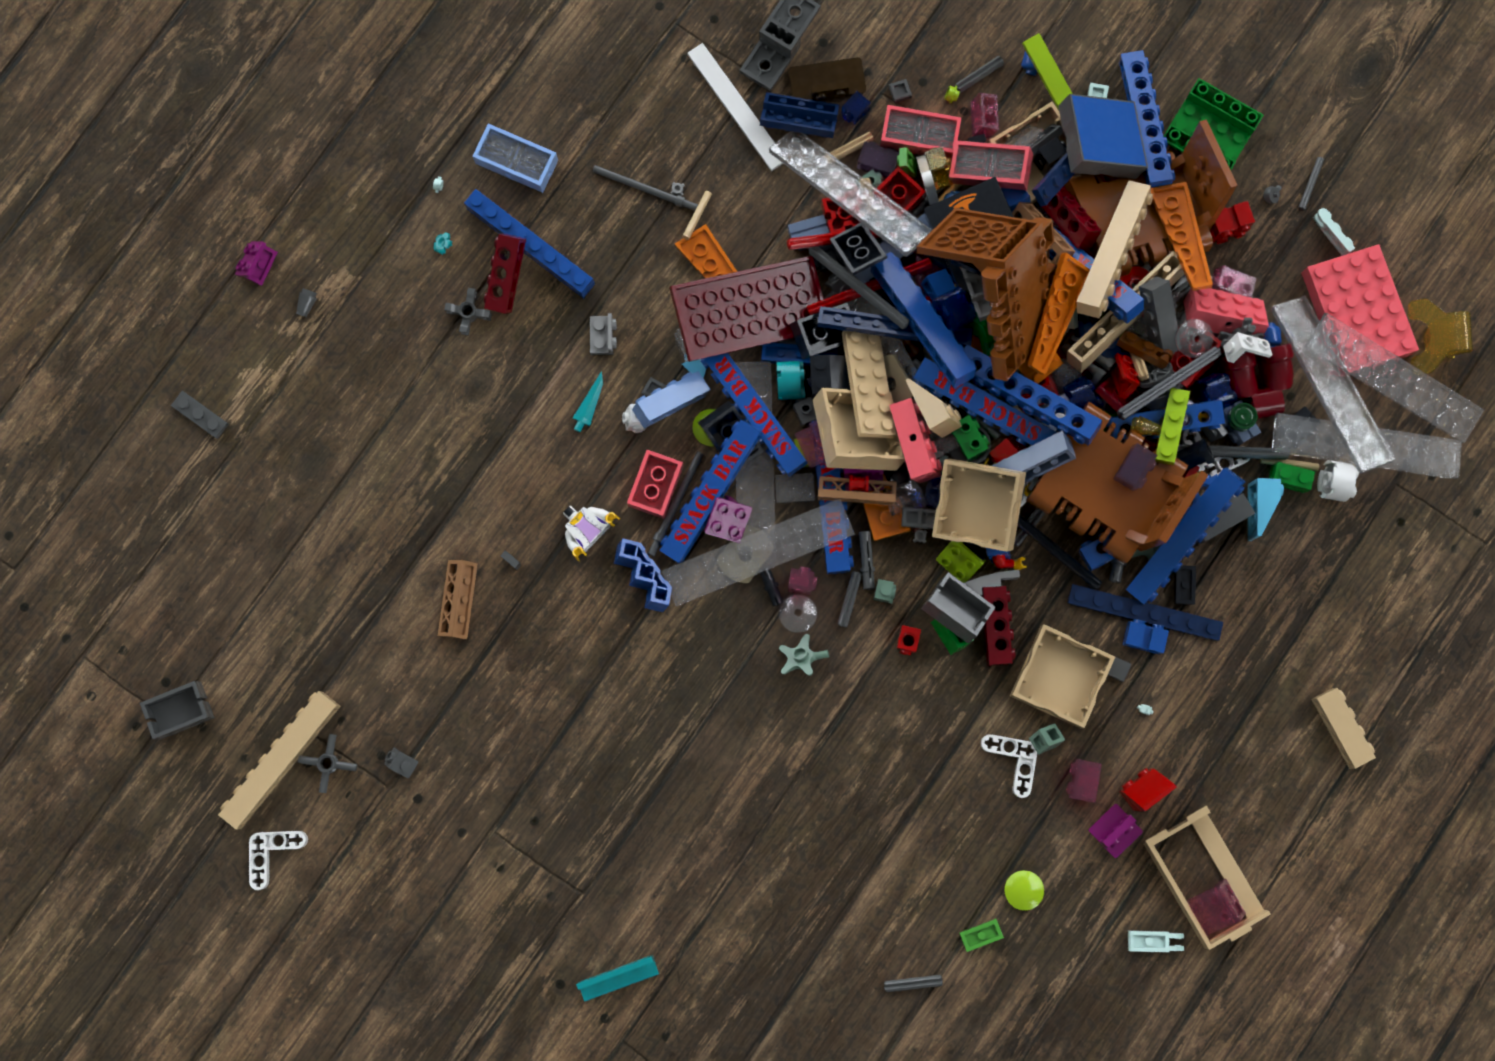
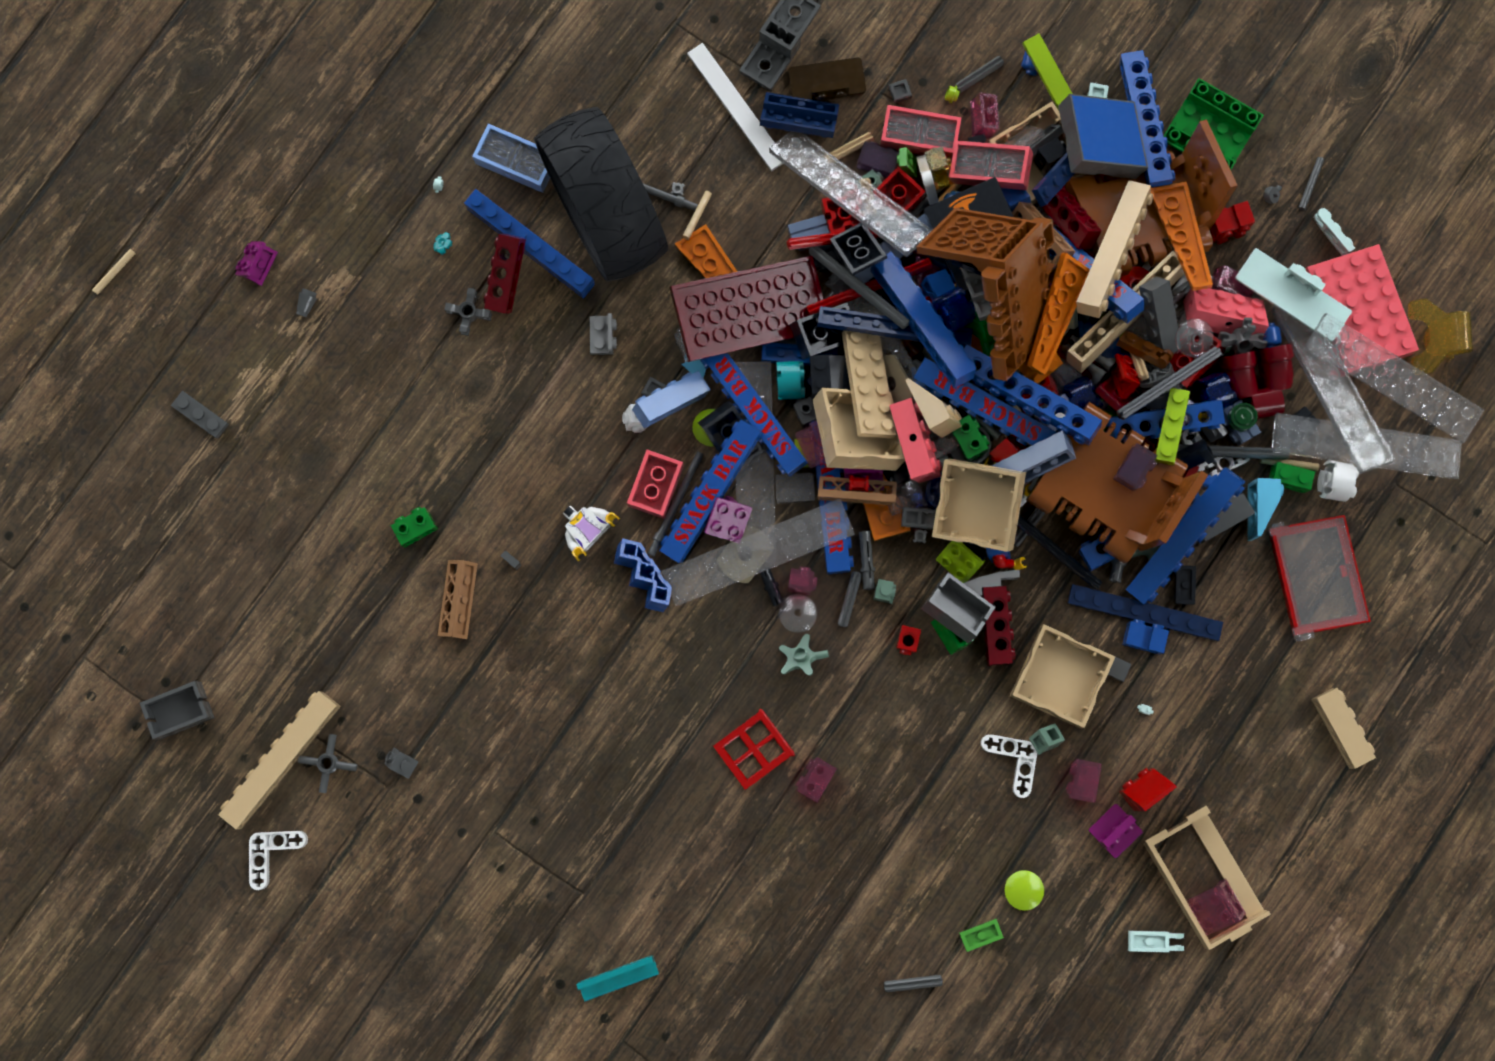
(114, 271): none -> tan bar
(414, 526): none -> green brick
(586, 410): teal bar -> none
(602, 193): none -> black tyre
(753, 749): none -> red window
(816, 779): none -> clear pink brick
(855, 108): clear blue brick -> none
(1145, 426): clear yellow cone -> none
(1241, 343): white bracket -> none
(1290, 289): none -> light aqua bracket
(1318, 576): none -> clear door

